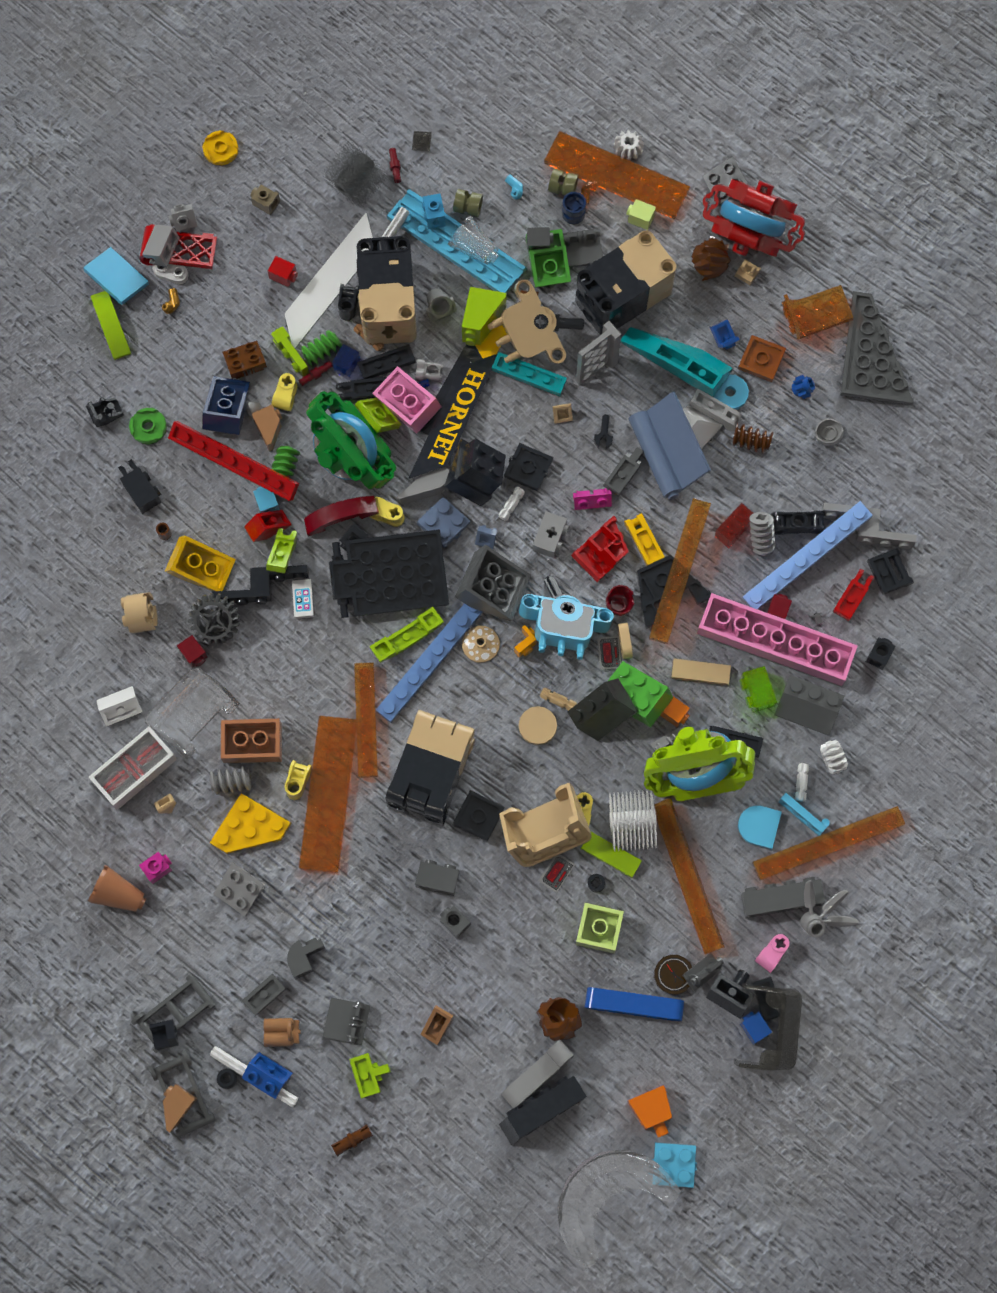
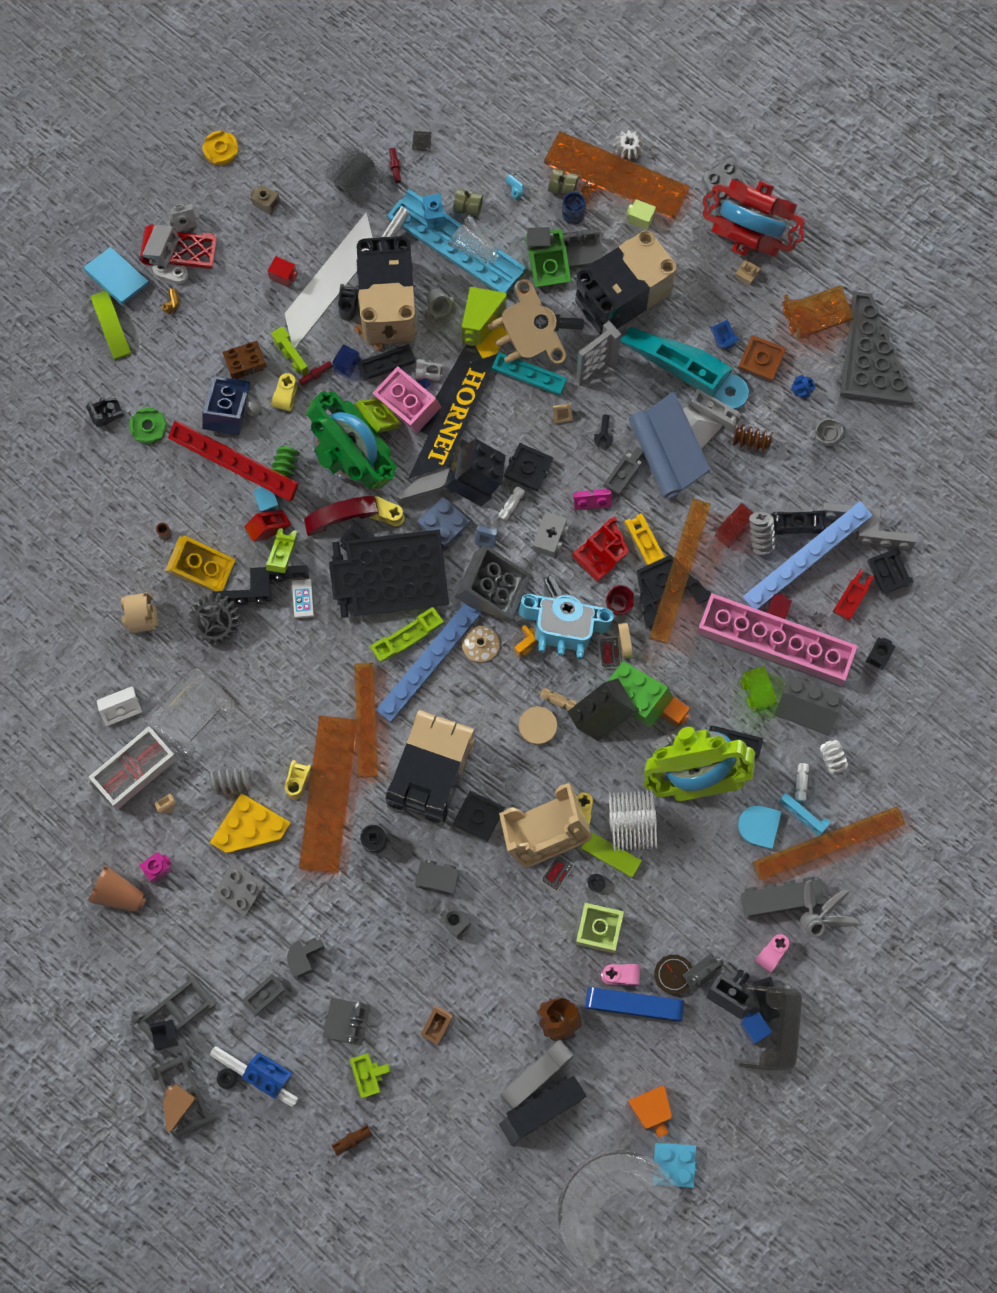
(139, 488): black hinge -> none
(192, 651): dark red brick -> none
(251, 740): nougat brick -> none
(268, 424): medium nougat slope -> none
(281, 1032): medium nougat piece -> none
(321, 347): bright green piece -> none
(359, 388): black hinge -> none
(373, 839): none -> black wheel
(626, 975): none -> bright pink piece
(688, 877): clear orange plate -> none
(701, 672): tan tile -> none
(711, 258): reddish brown hair -> none

